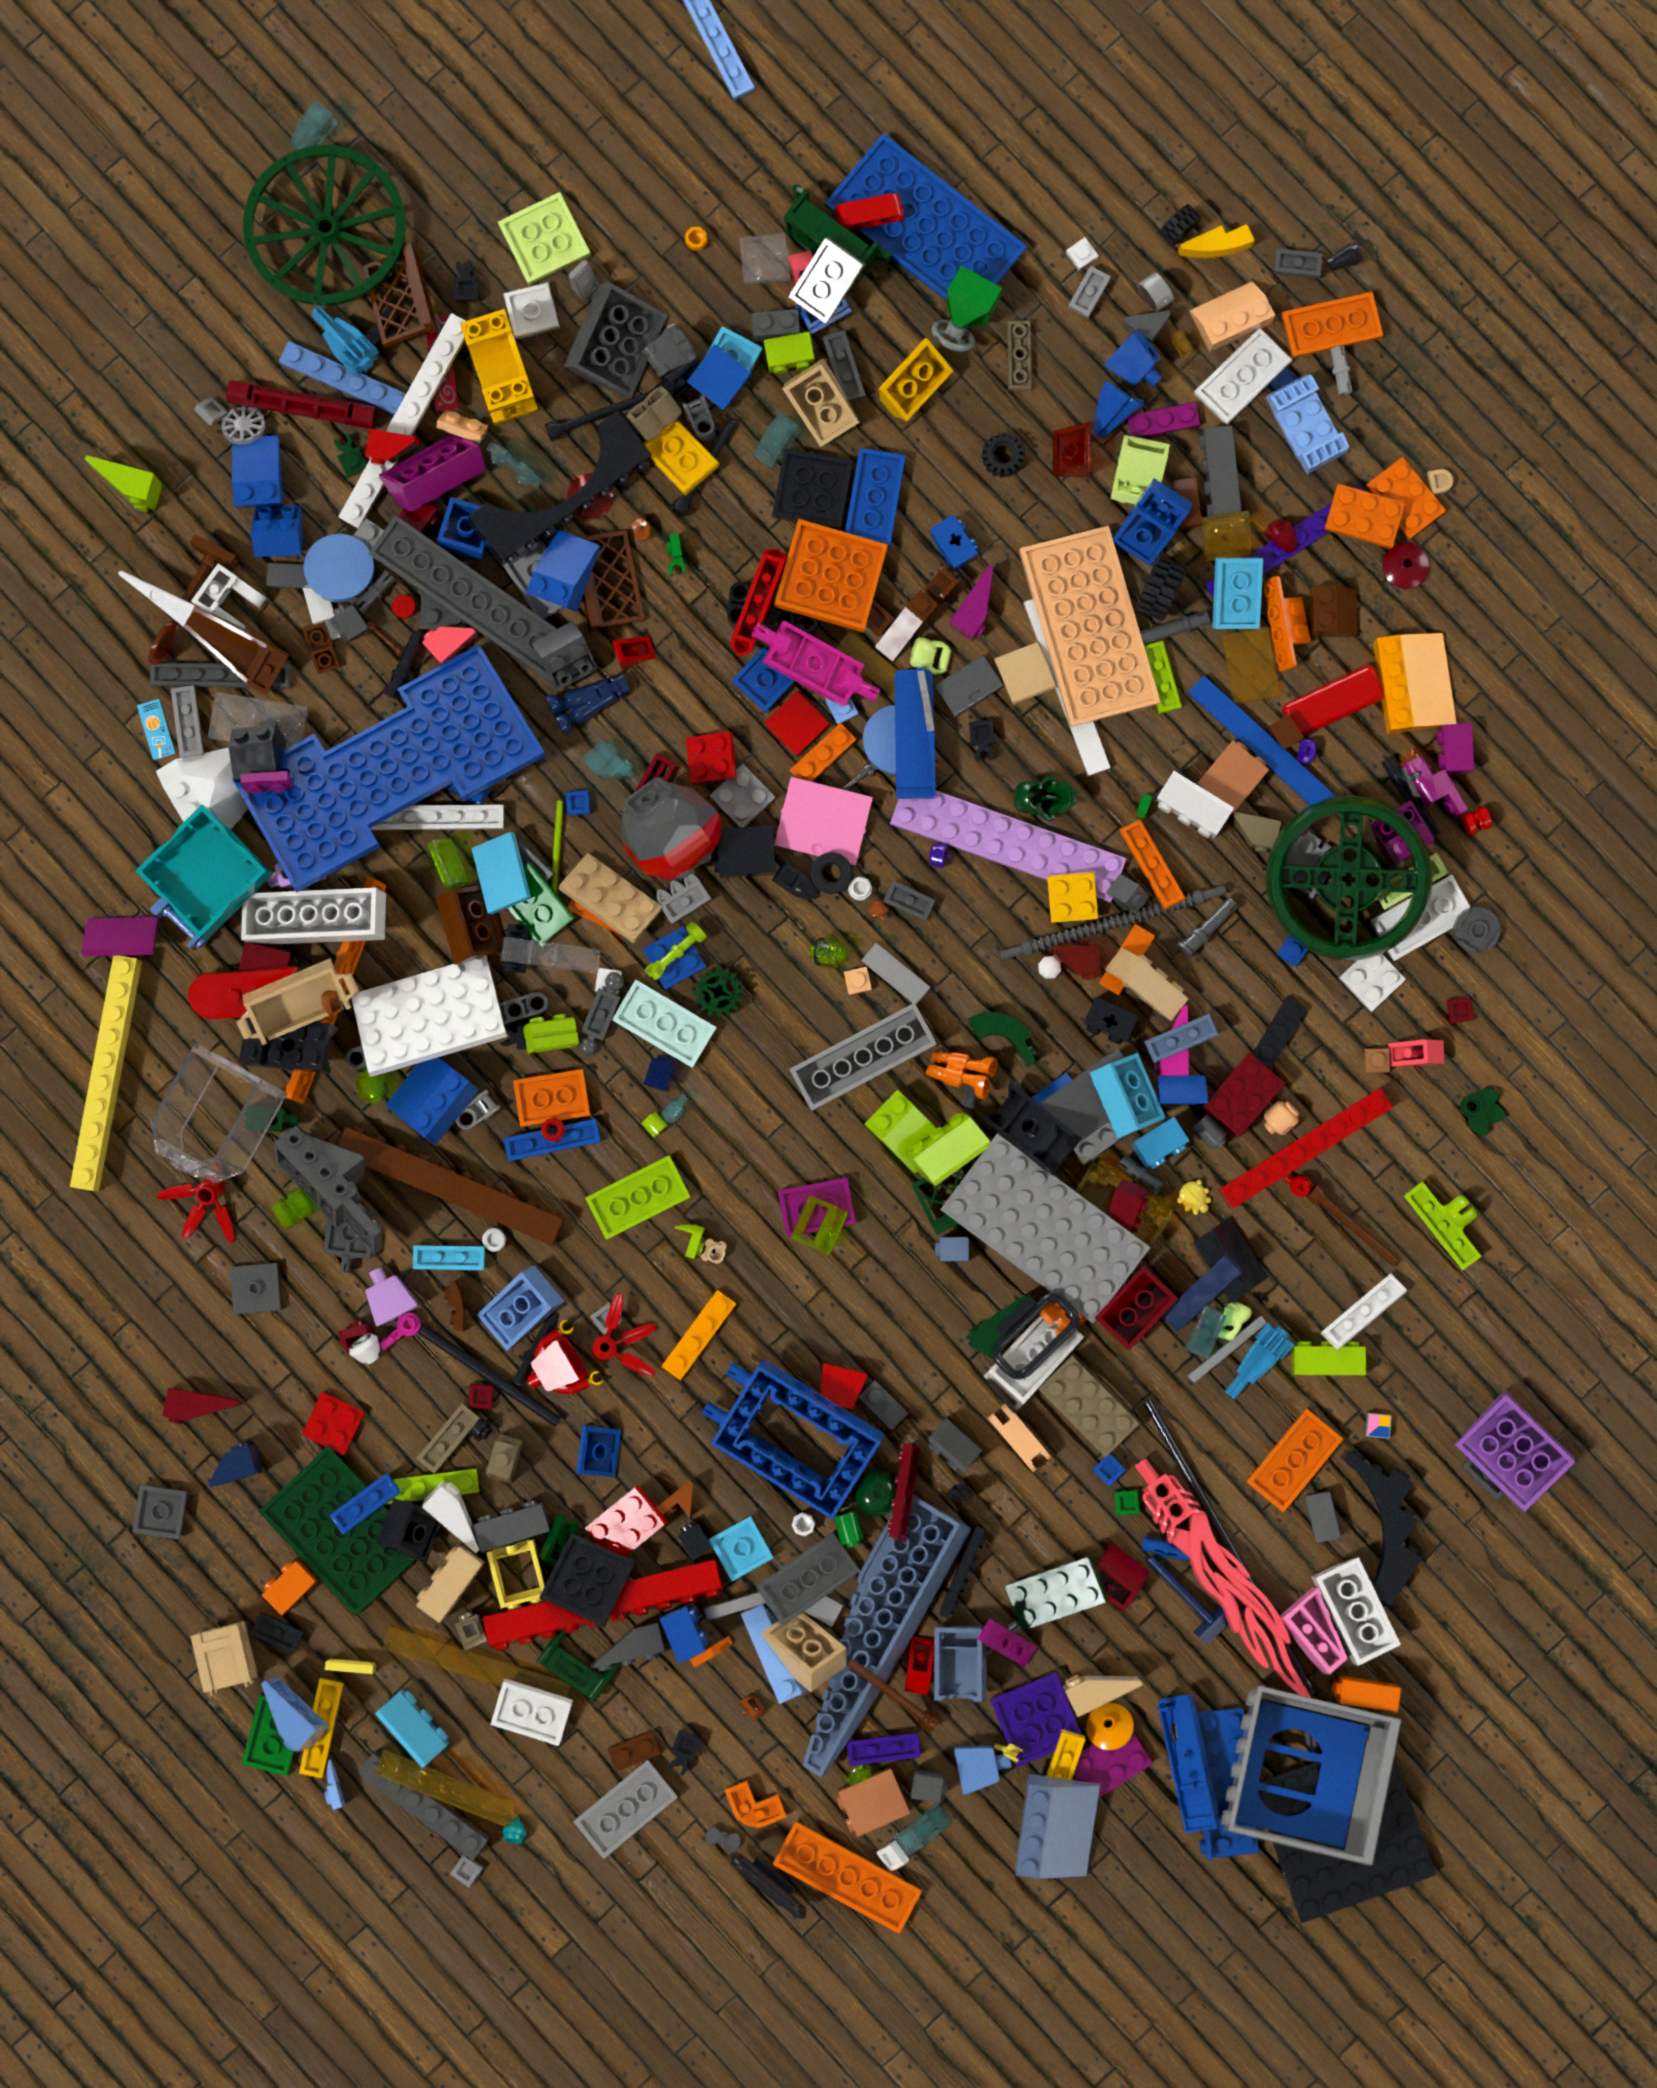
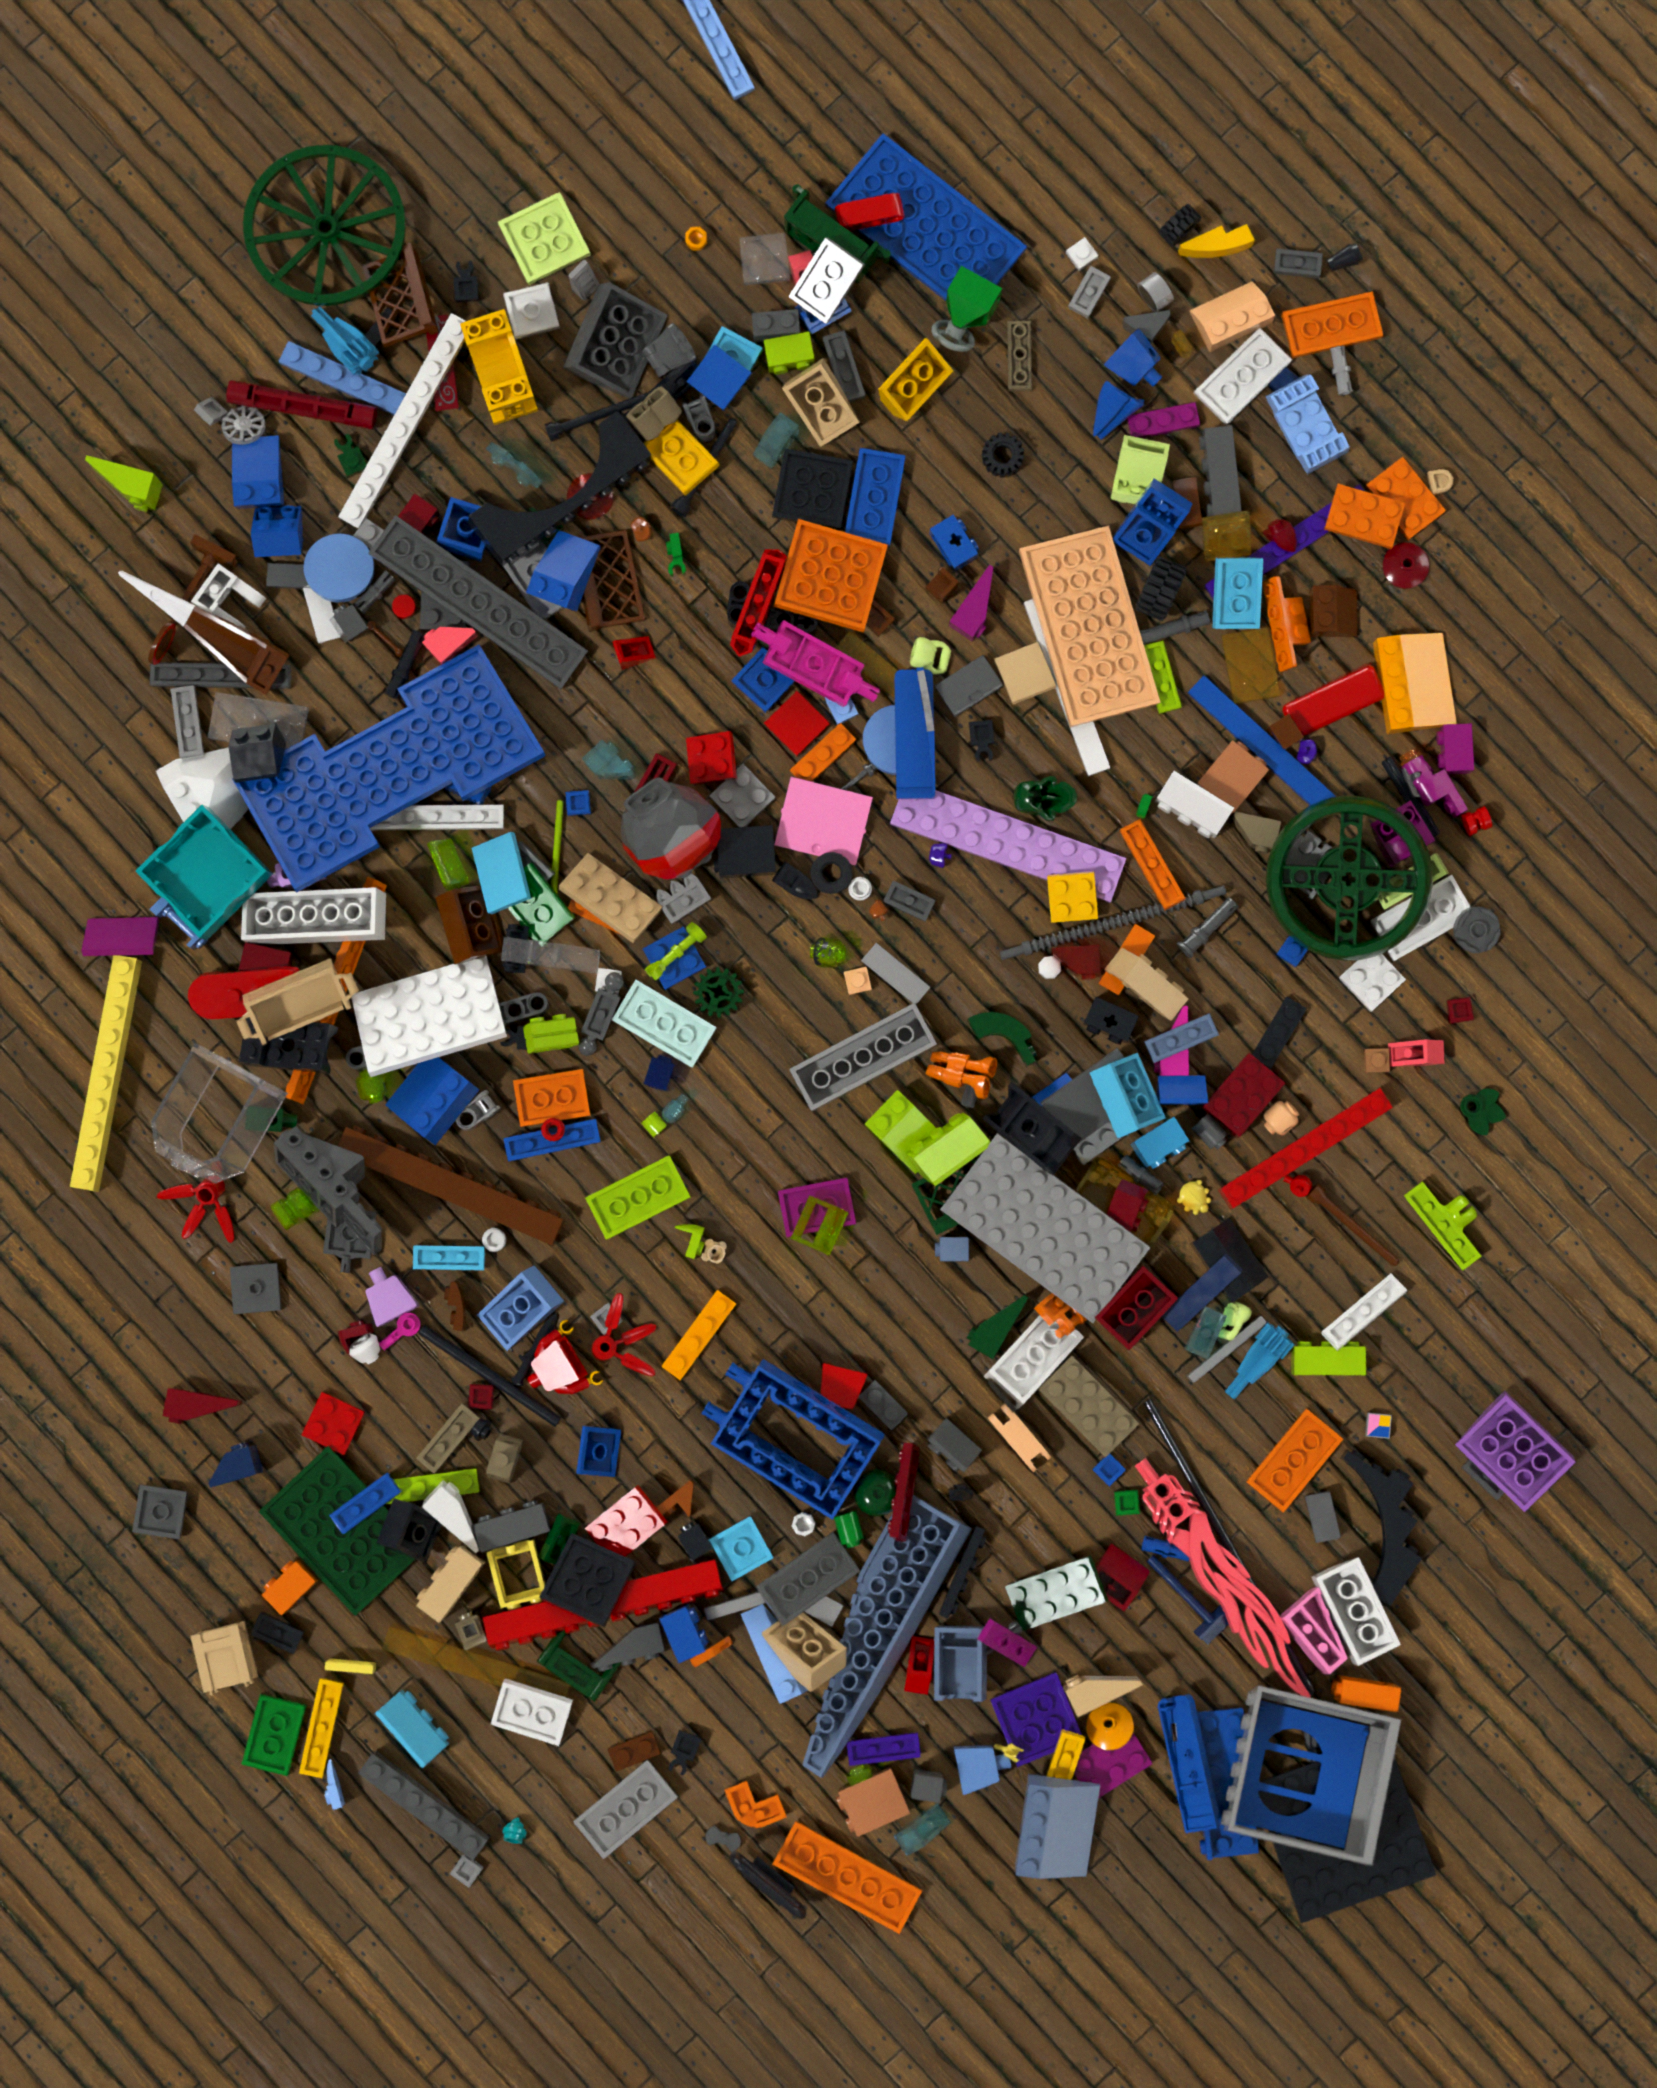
(156, 729): medium azure sticker -> none
(267, 781): magenta plate -> none
(293, 1717): medium blue slope -> none
(313, 126): clear light blue slope -> none
(321, 646): reddish brown slope -> none
(331, 1002): dark orange piece -> none
(388, 446): red slope -> none
(433, 472): magenta slope -> none
(445, 1788): clear yellow plate -> none
(462, 426): light nougat plate -> none
(565, 655): dark grey slope -> none
(586, 701): dark blue piece -> none
(753, 1707): dark orange piece -> none
(892, 1856): white plate -> none
(907, 625): slope -> none
(927, 1719): reddish brown piece -> none
(1019, 1319): black bar -> none
(1072, 451): clear red slope -> none
(1127, 894): dark grey brick -> none

